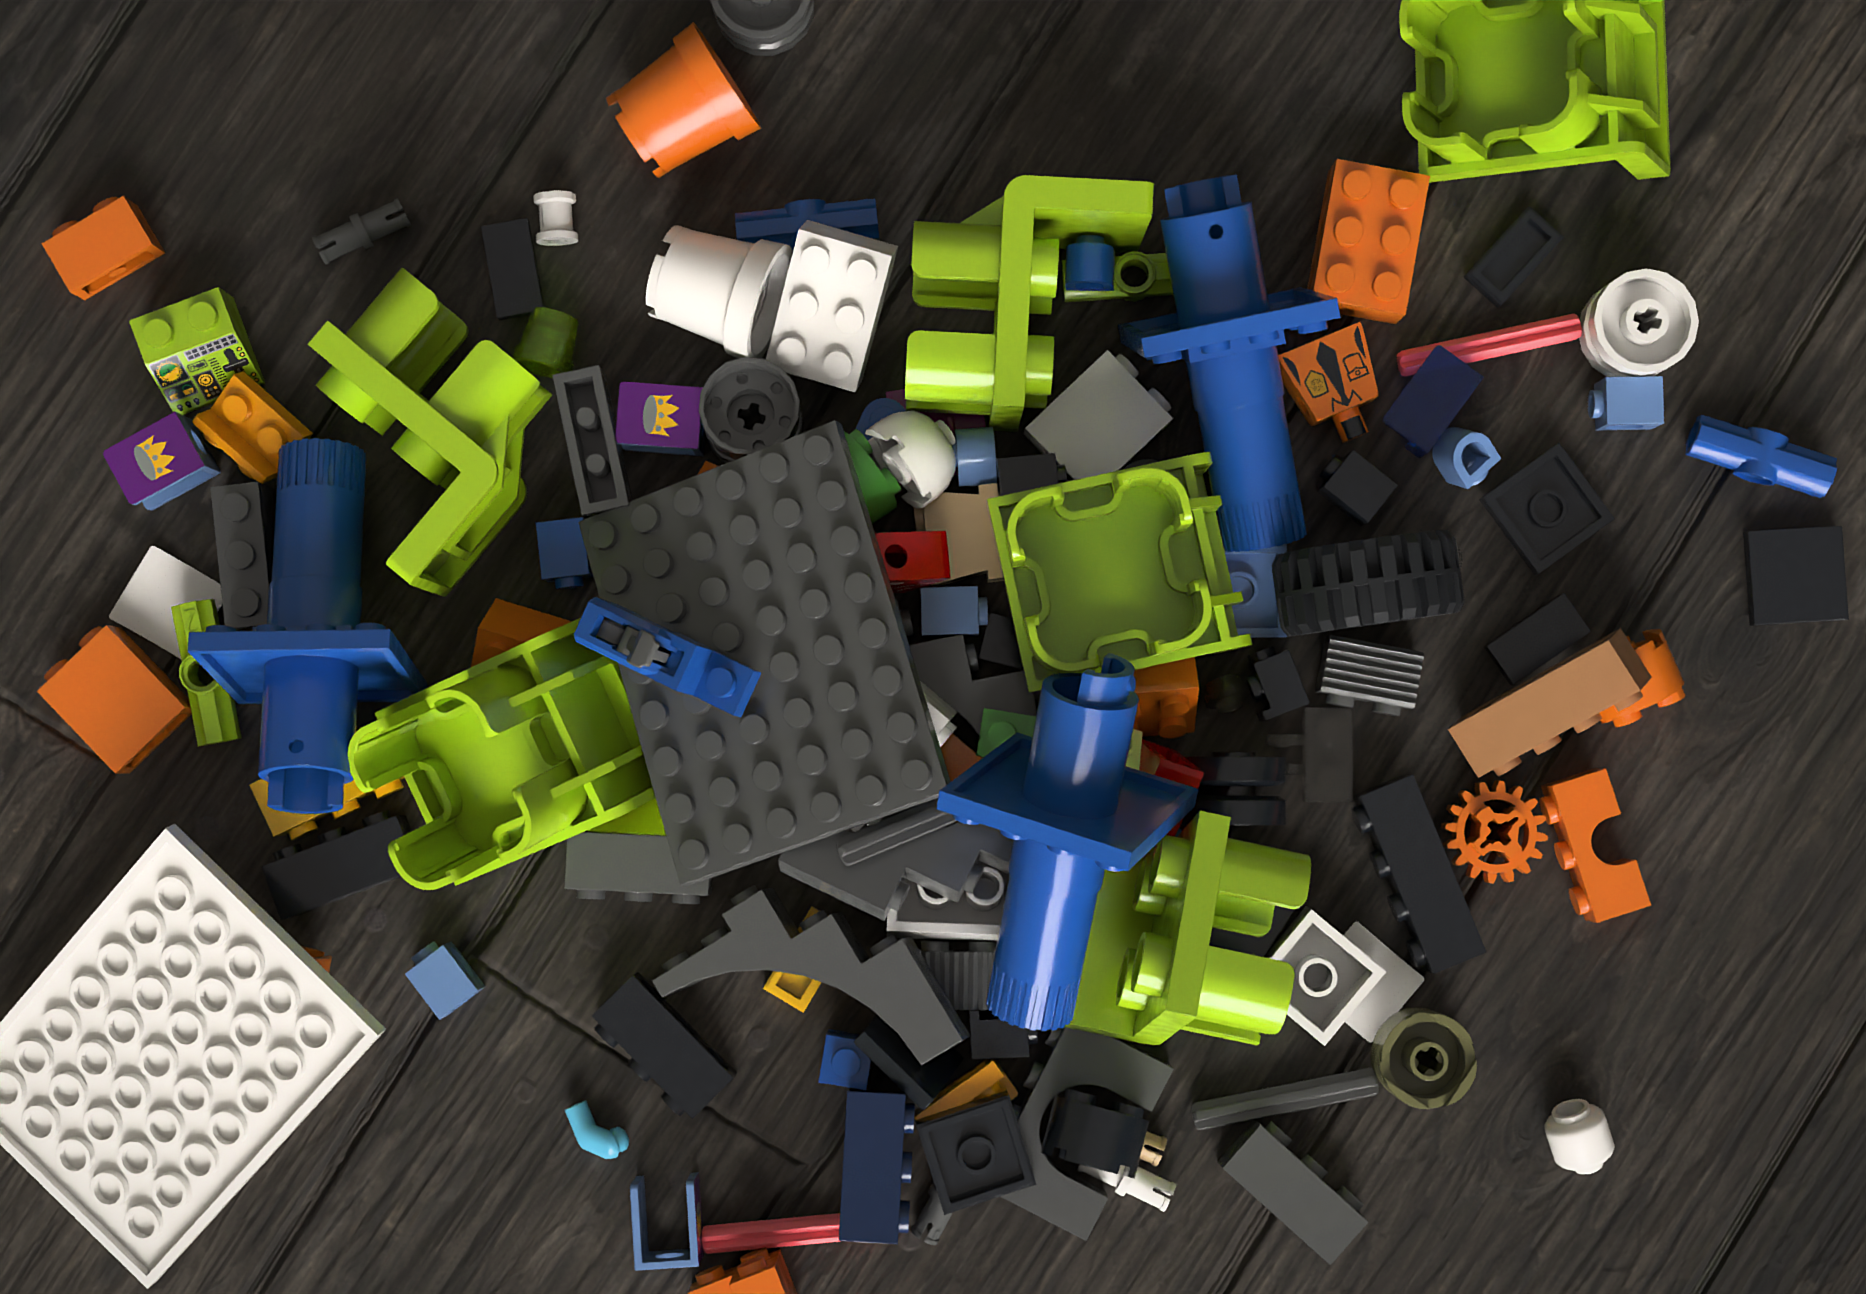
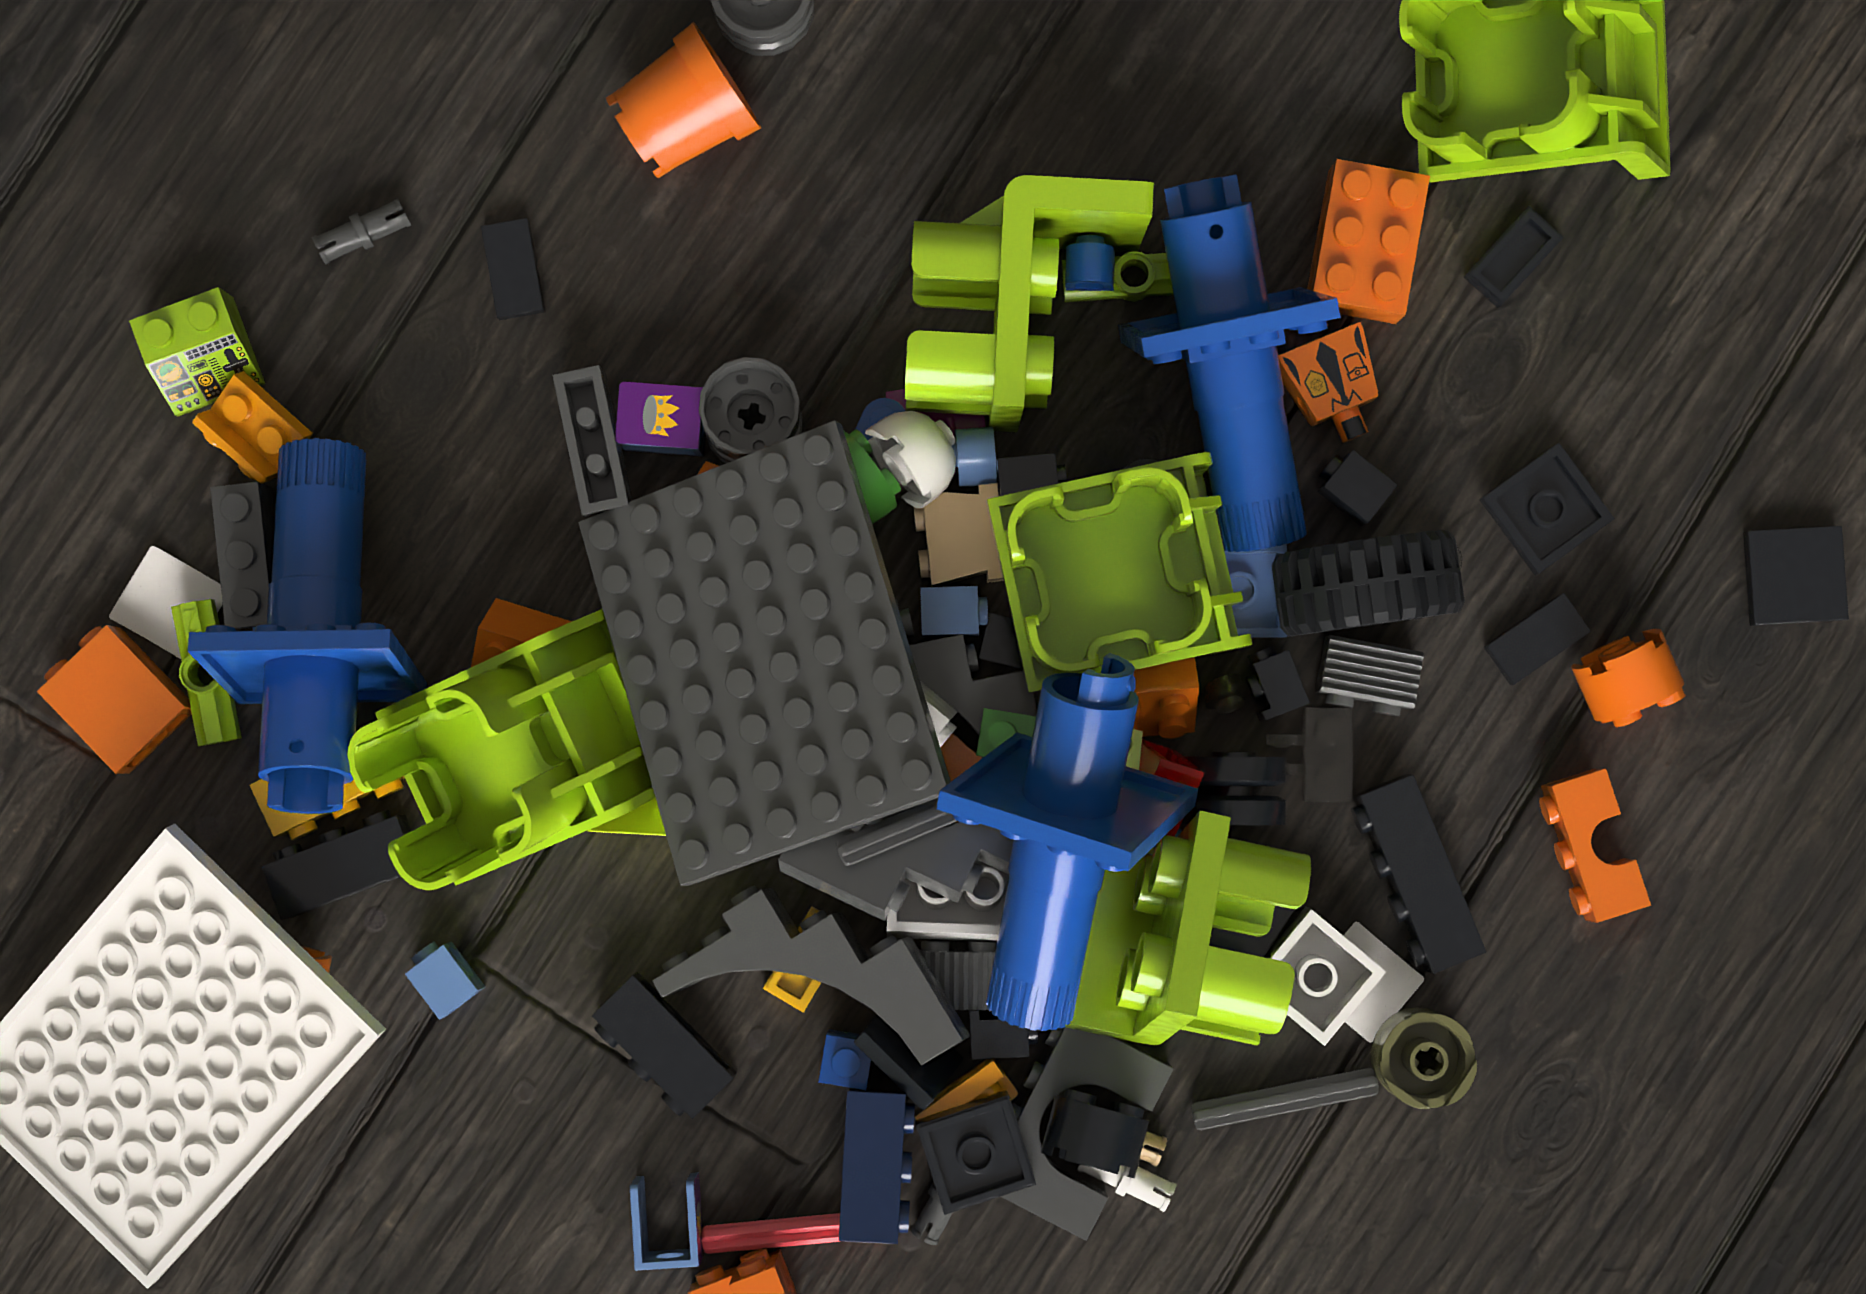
(102, 247): orange brick -> none
(161, 461): piece -> none
(461, 438): lime piece -> none
(547, 343): clear neon green piece -> none
(555, 218): white bush -> none
(563, 553): blue brick -> none
(593, 1137): medium azure arm -> none
(628, 865): dark grey brick -> none
(666, 656): blue plate -> none
(720, 288): white piece -> none
(783, 223): blue piece -> none
(831, 305): white brick -> none
(925, 558): red torso -> none
(1100, 419): white panel -> none
(1294, 1189): dark grey brick -> none
(1431, 400): clear blue panel -> none
(1464, 456): medium blue plate -> none
(1497, 342): coral axle -> none
(1508, 847): orange gear -> none
(1551, 703): medium nougat brick -> none
(1579, 1136): white head -> none
(1627, 403): medium blue brick -> none
(1643, 299): white wheel -> none
(1761, 456): blue piece -> none

